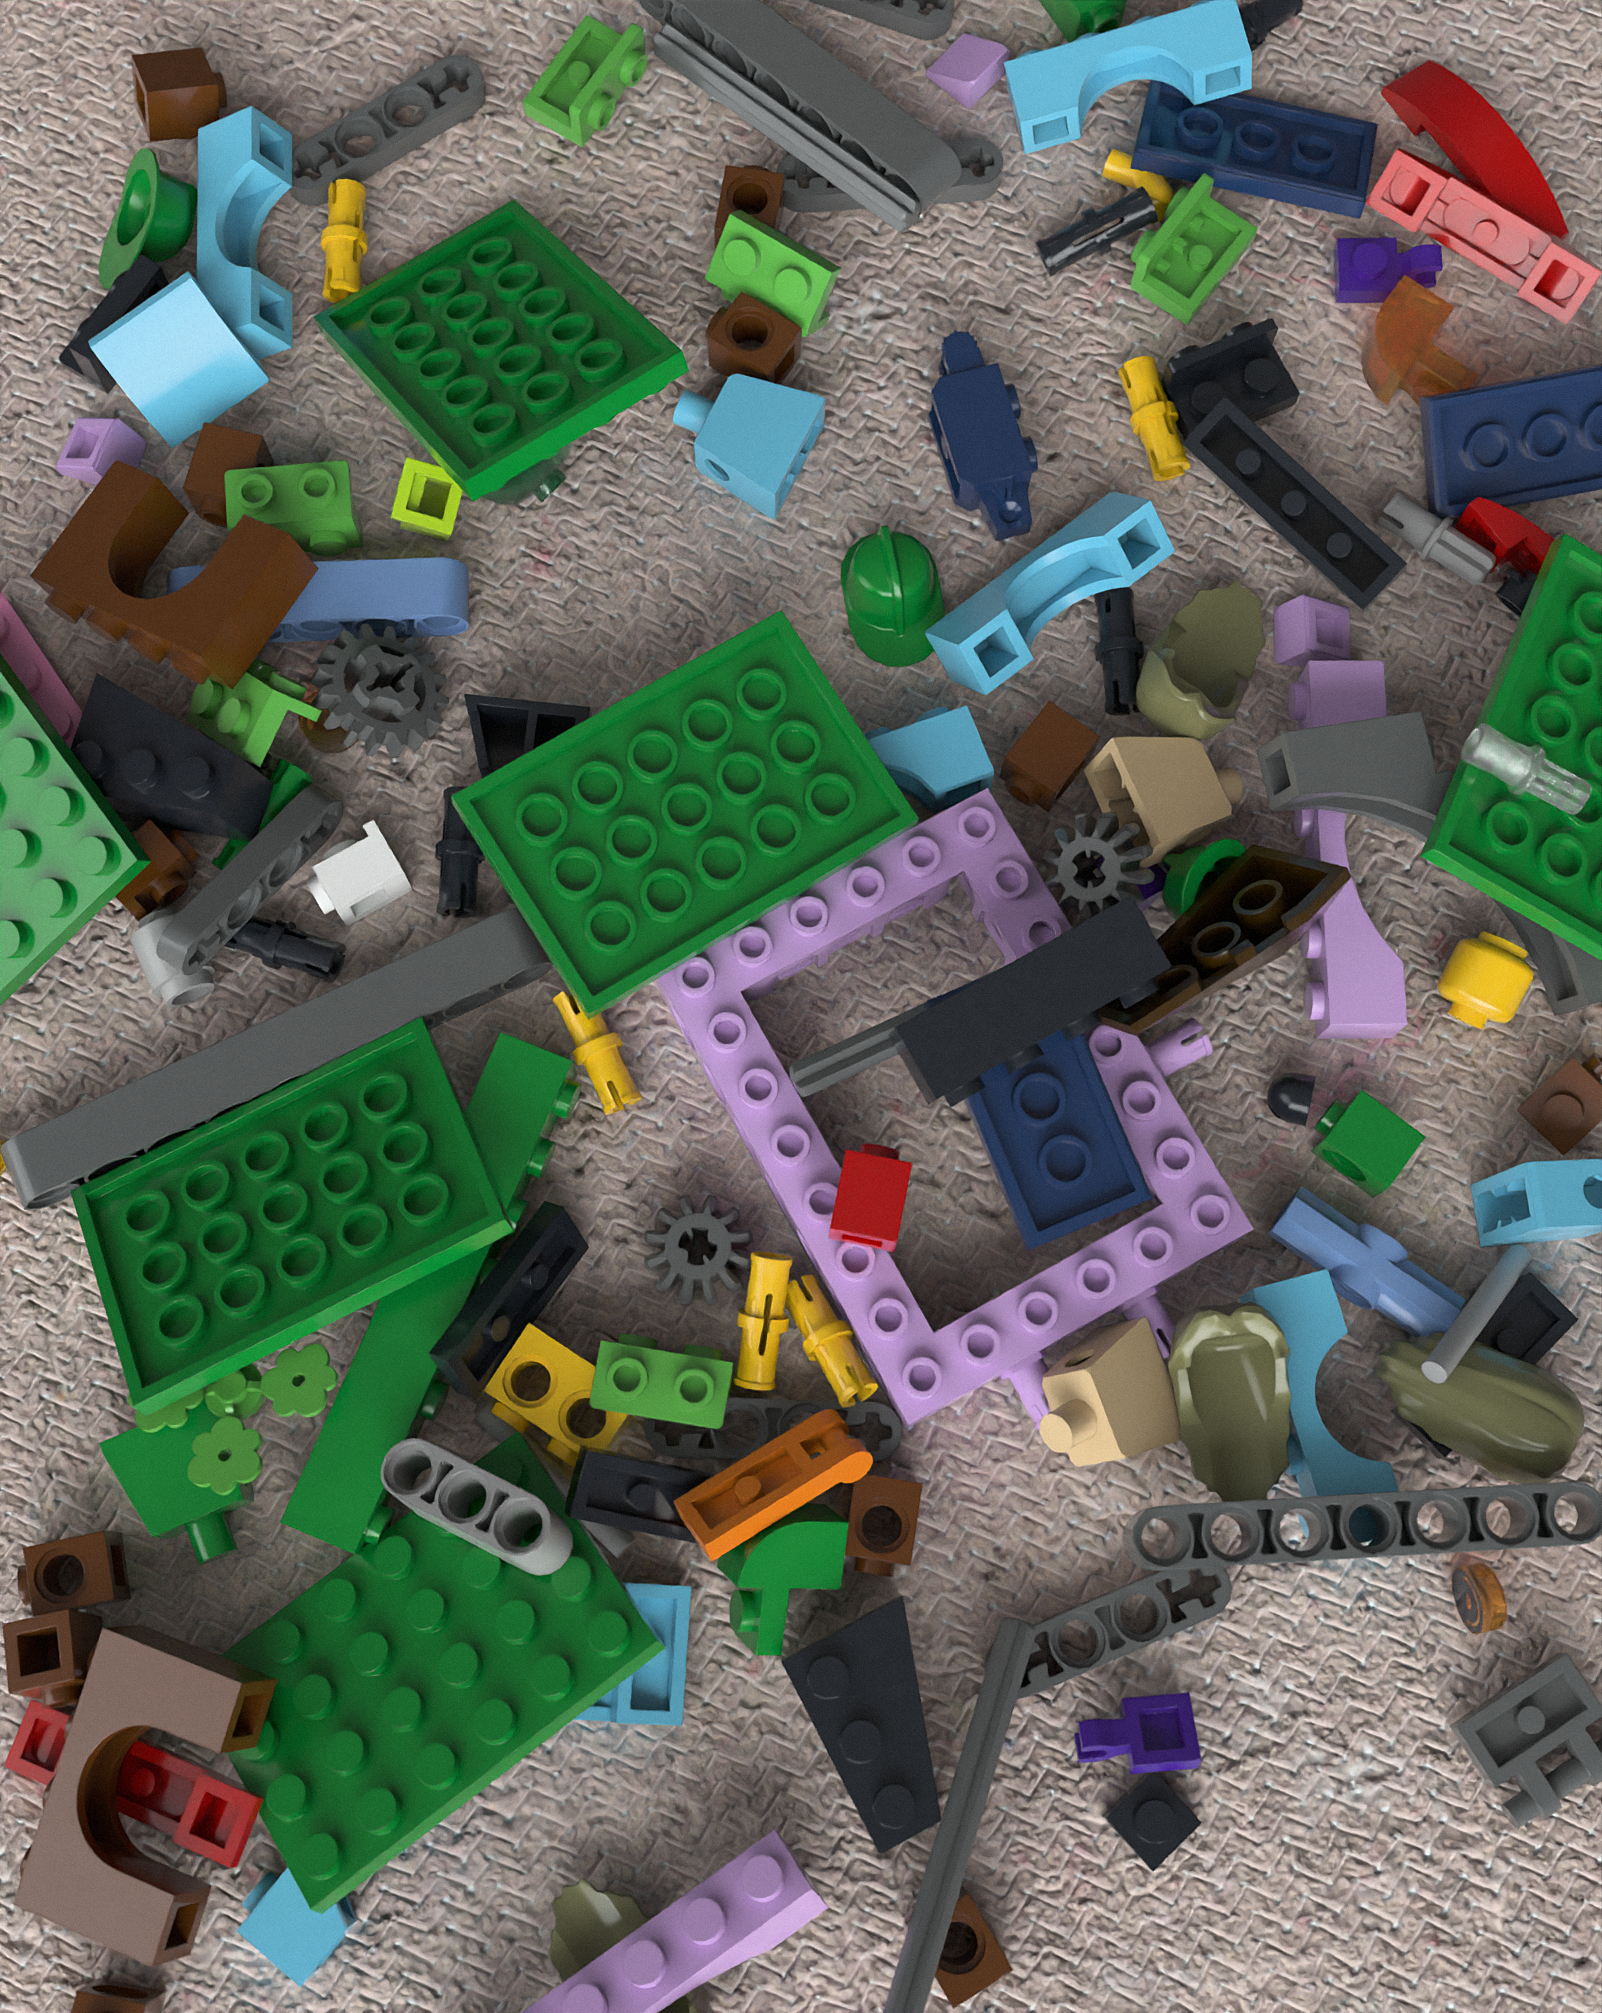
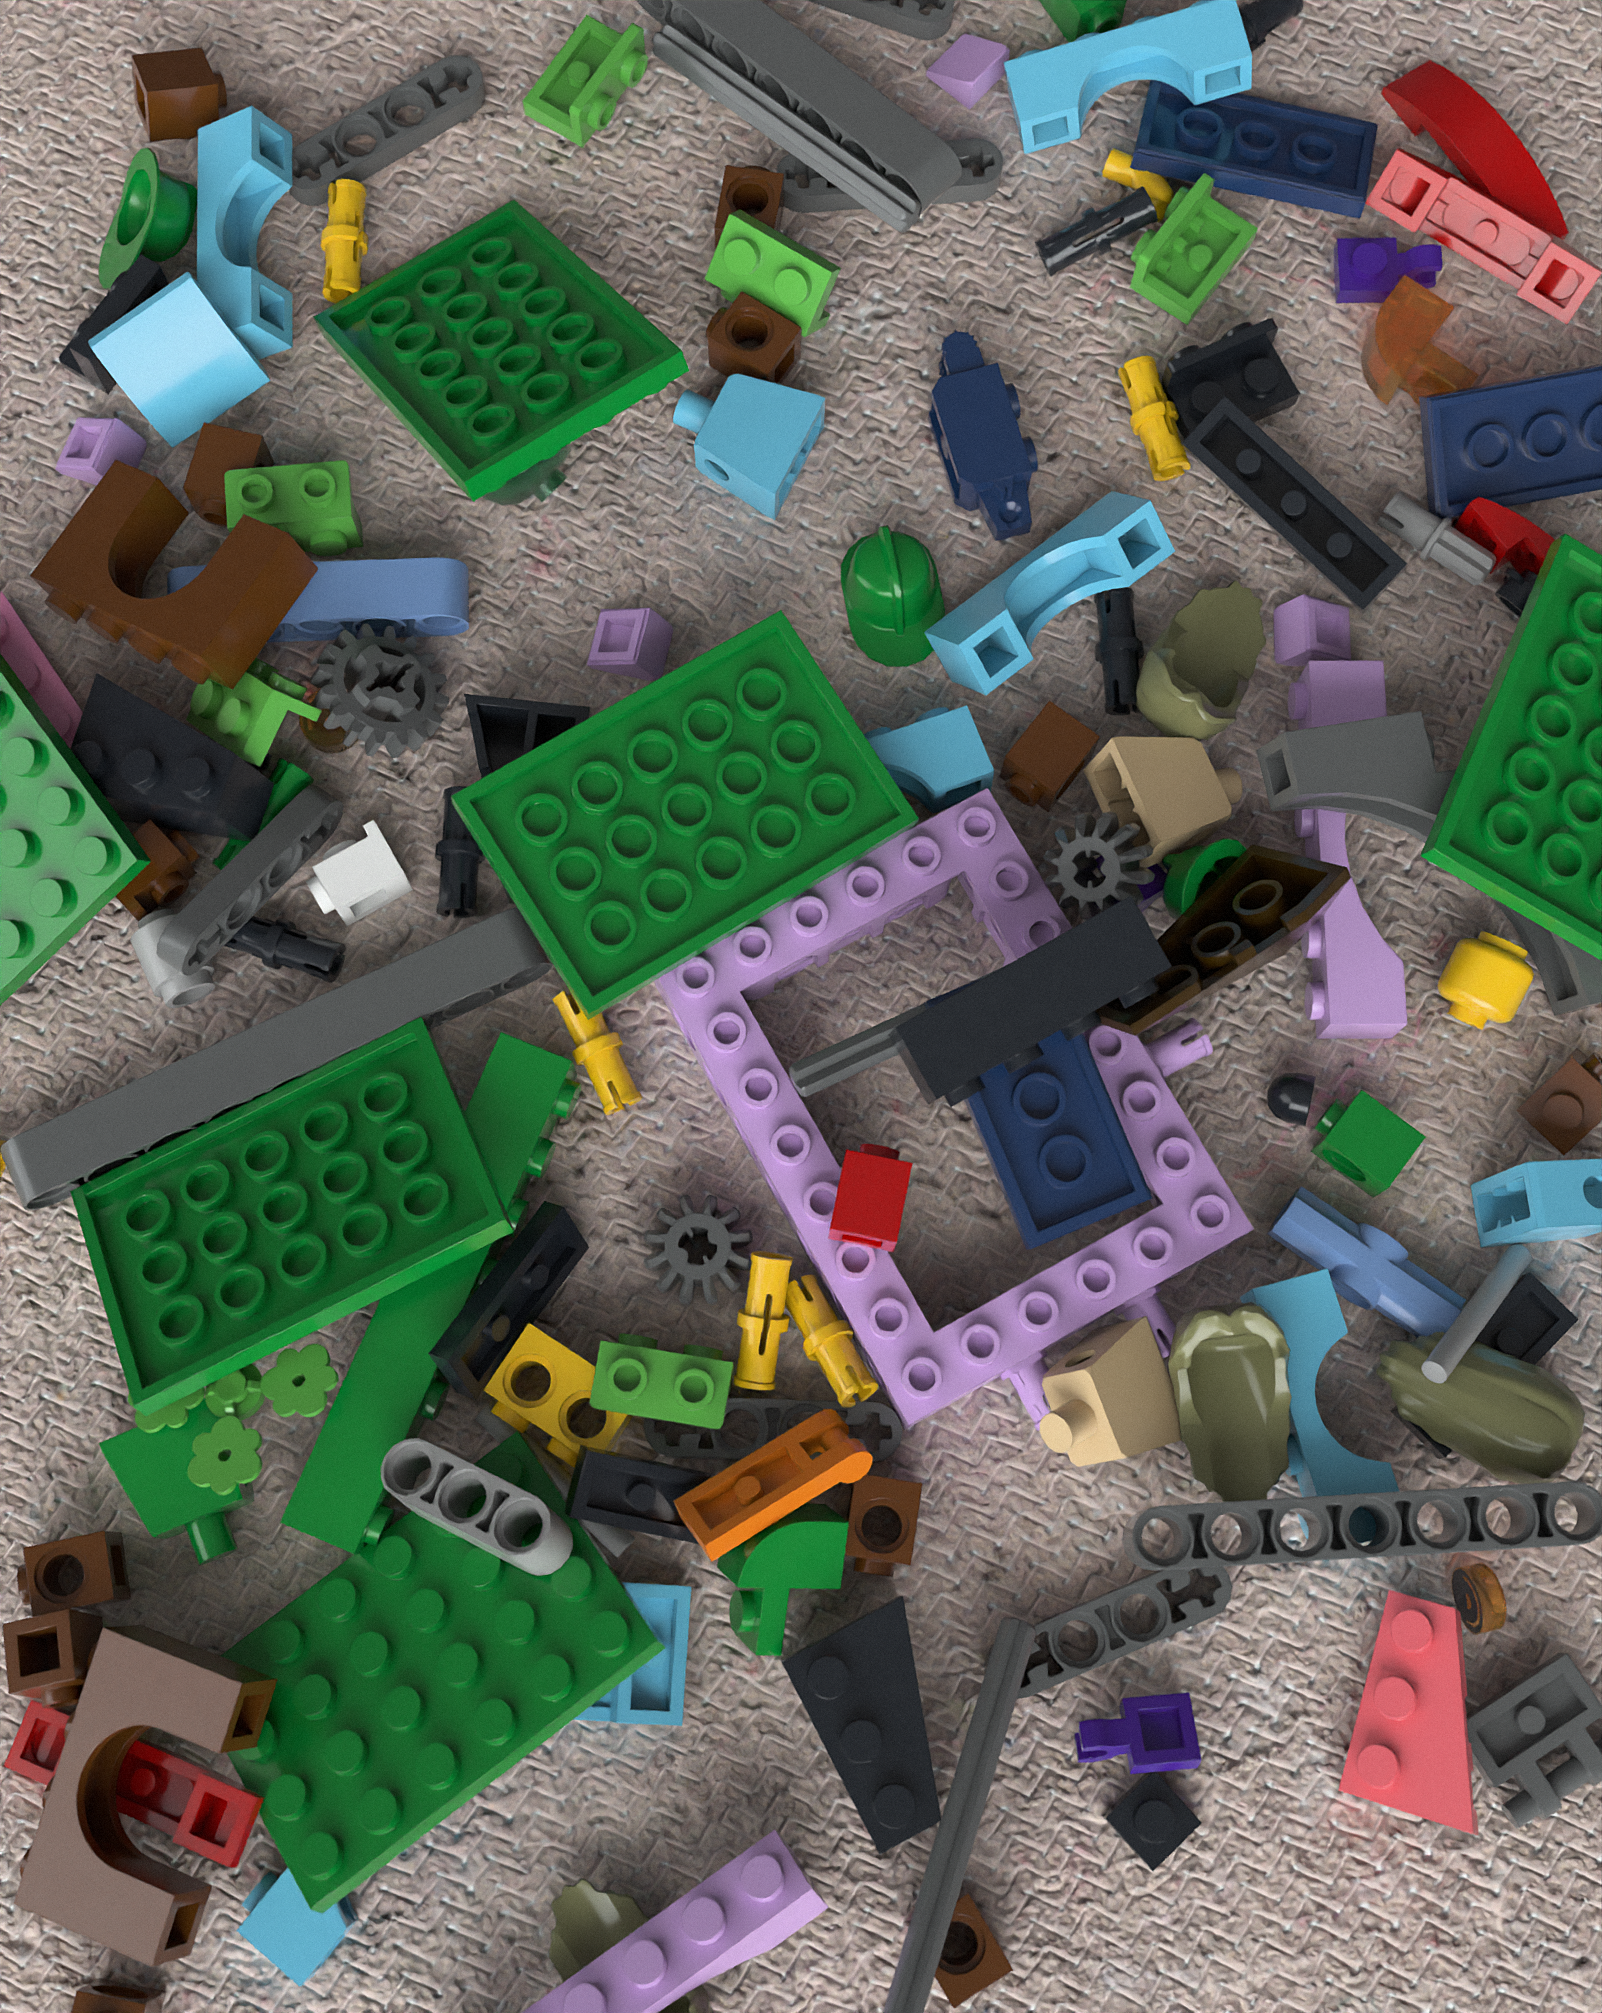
(426, 500): lime brick -> none
(631, 643): none -> lavender slope
(1412, 1717): none -> coral wing
(1525, 769): clear axle -> none

